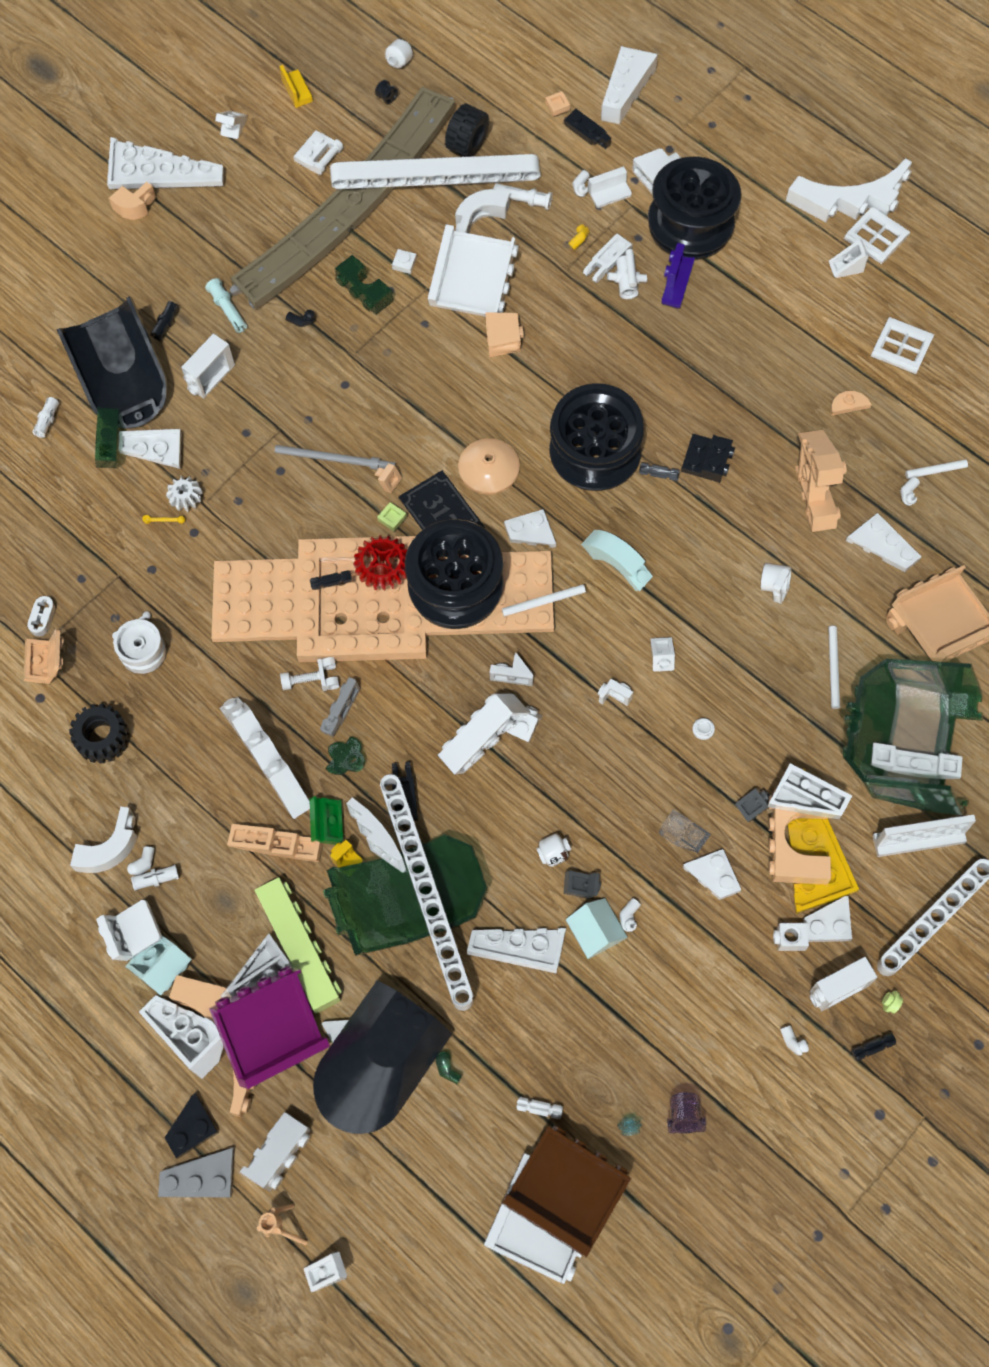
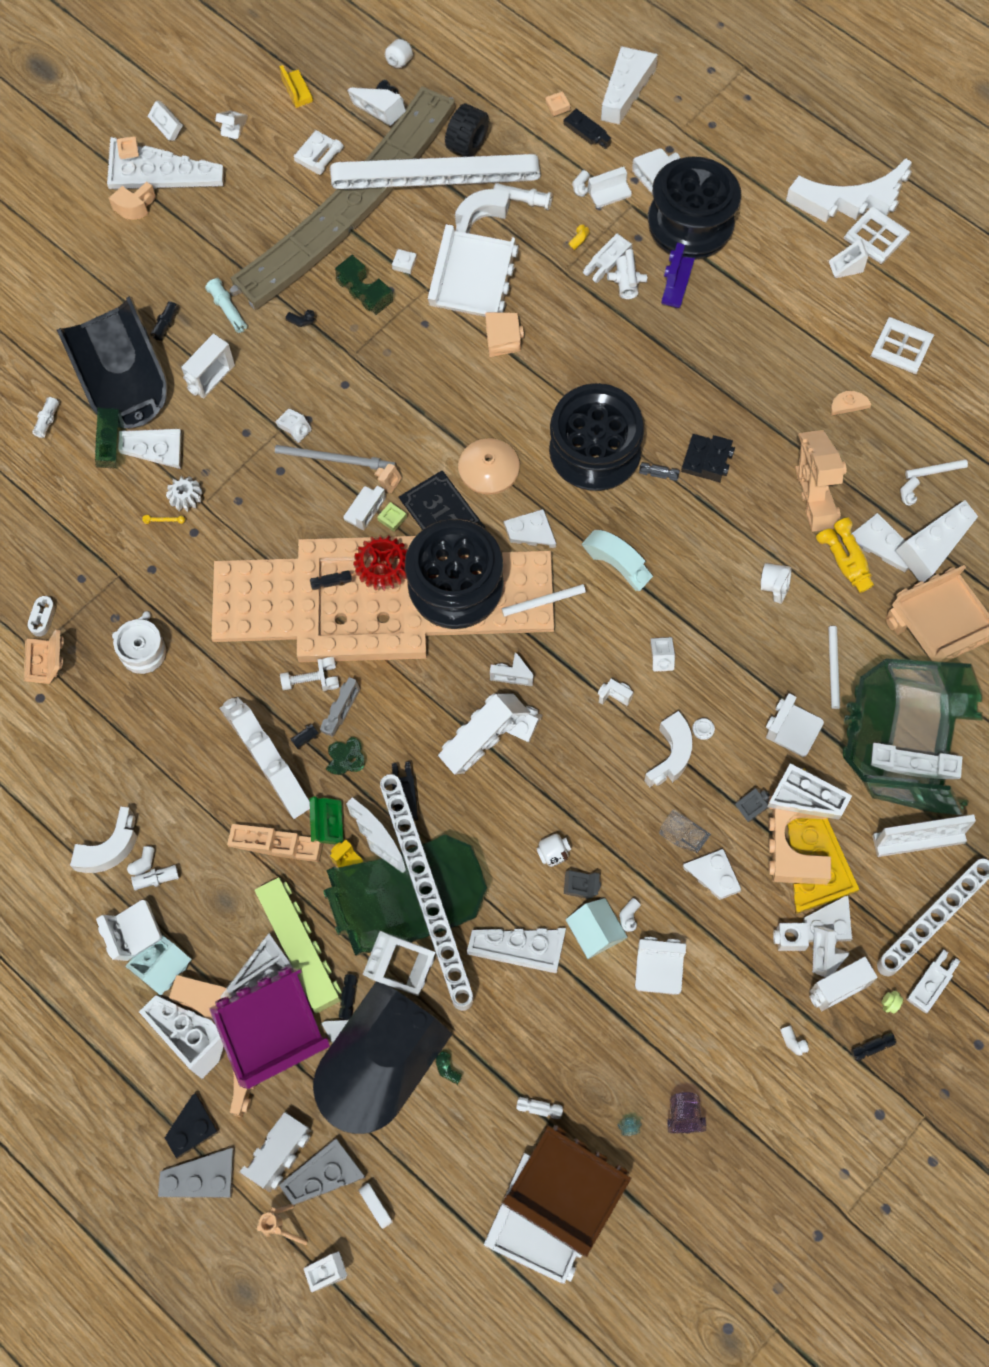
(93, 718): black tyre -> none
(127, 147): none -> light nougat plate
(165, 120): none -> white plate
(294, 424): none -> white bracket
(304, 736): none -> black pin
(321, 1174): none -> light grey wing
(347, 996): none -> black axle
(365, 507): none -> white panel
(375, 1206): none -> white beam
(379, 103): none -> white slope
(382, 954): none -> white window
(660, 966): none -> white bracket
(680, 740): none -> white arch
(793, 727): none -> white bracket
(825, 955): none -> white slope
(855, 565): none -> yellow piece
(932, 983): none -> white hinge
(933, 544): none -> white wedge

